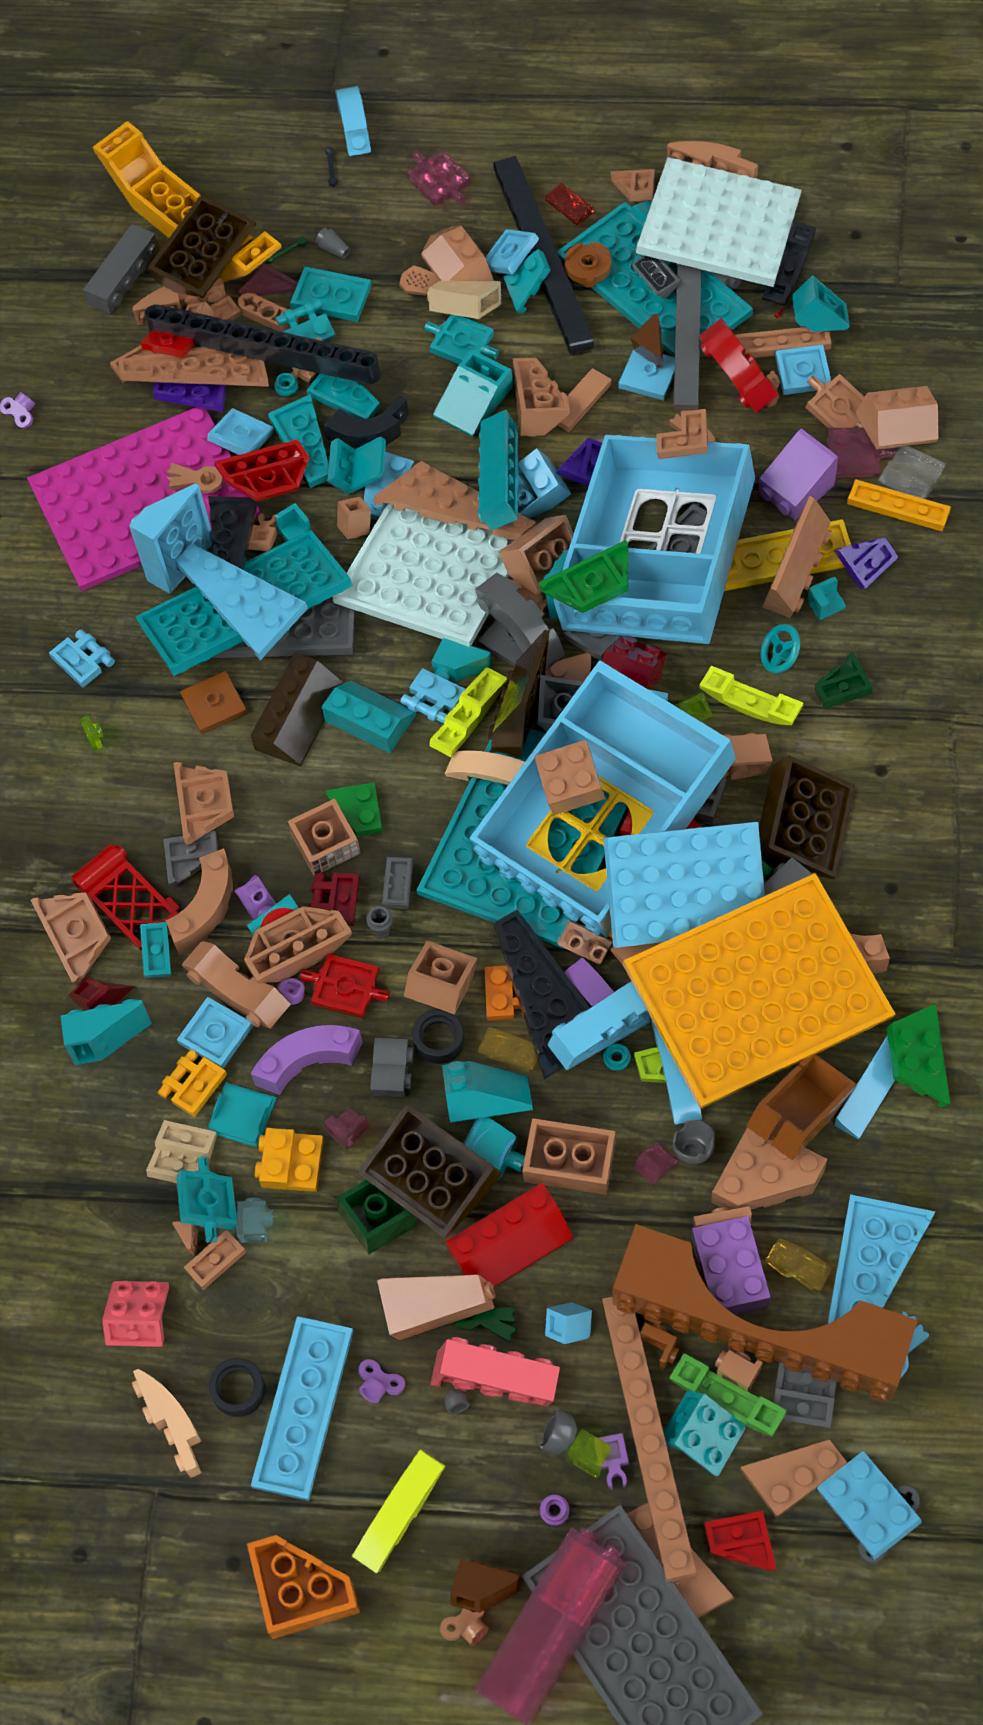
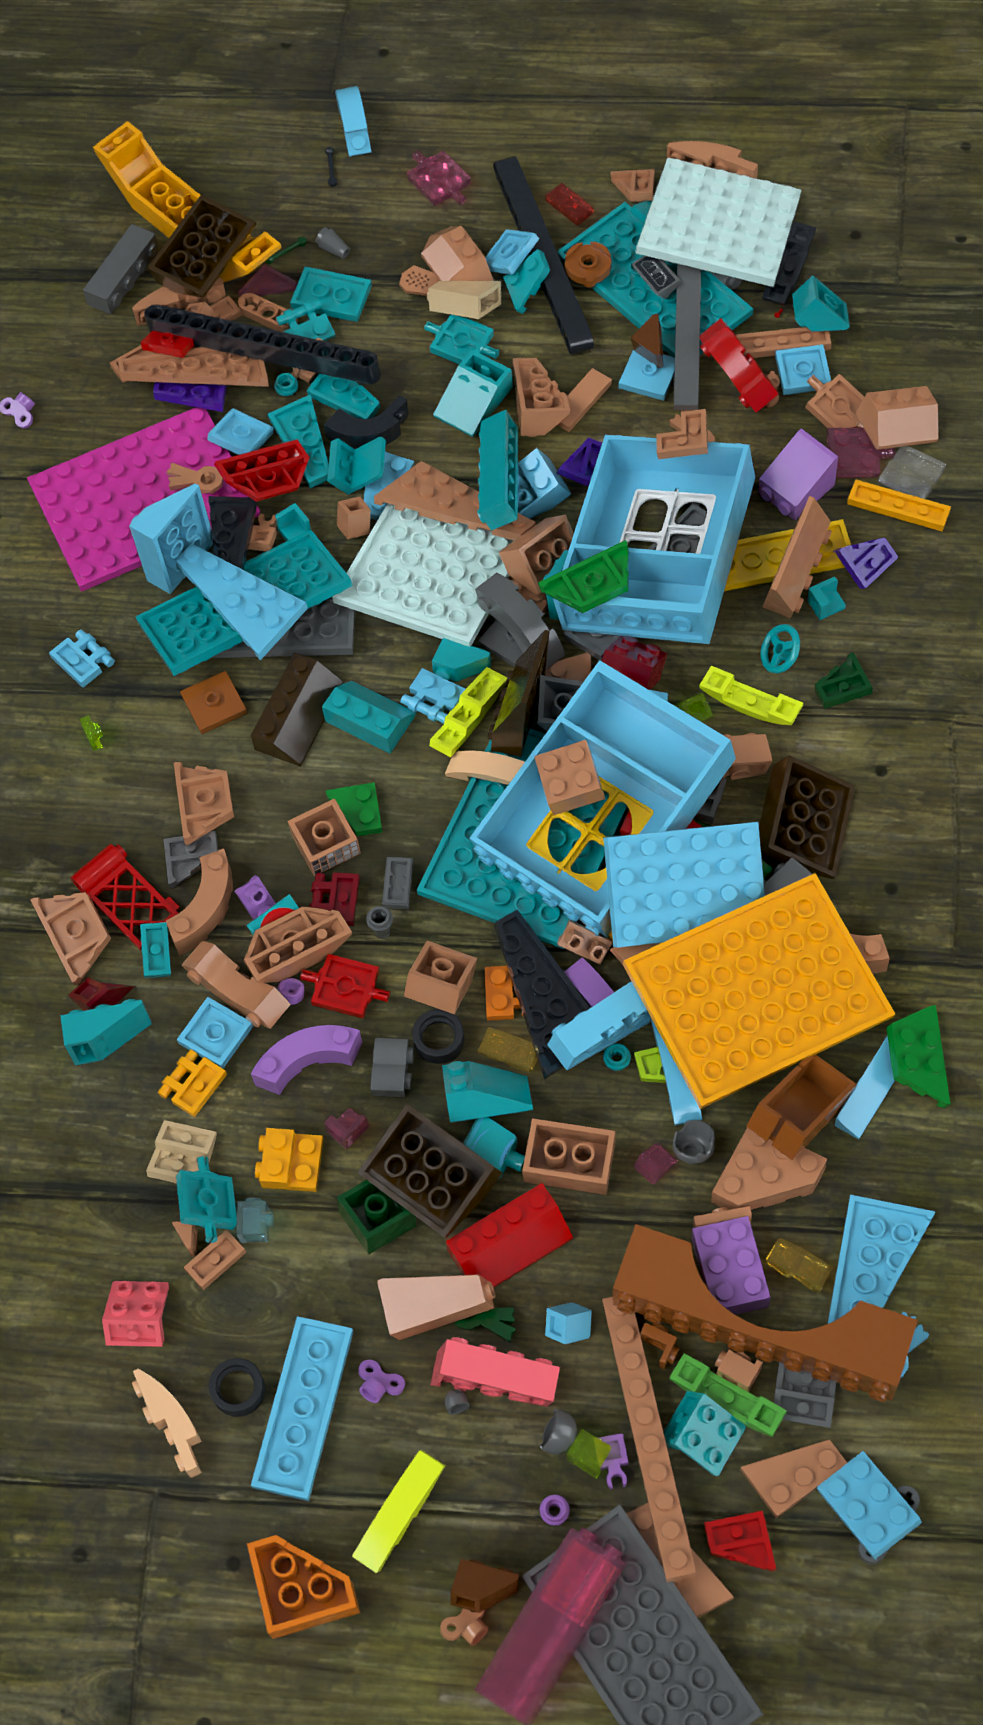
(241, 1114): teal piece -> none

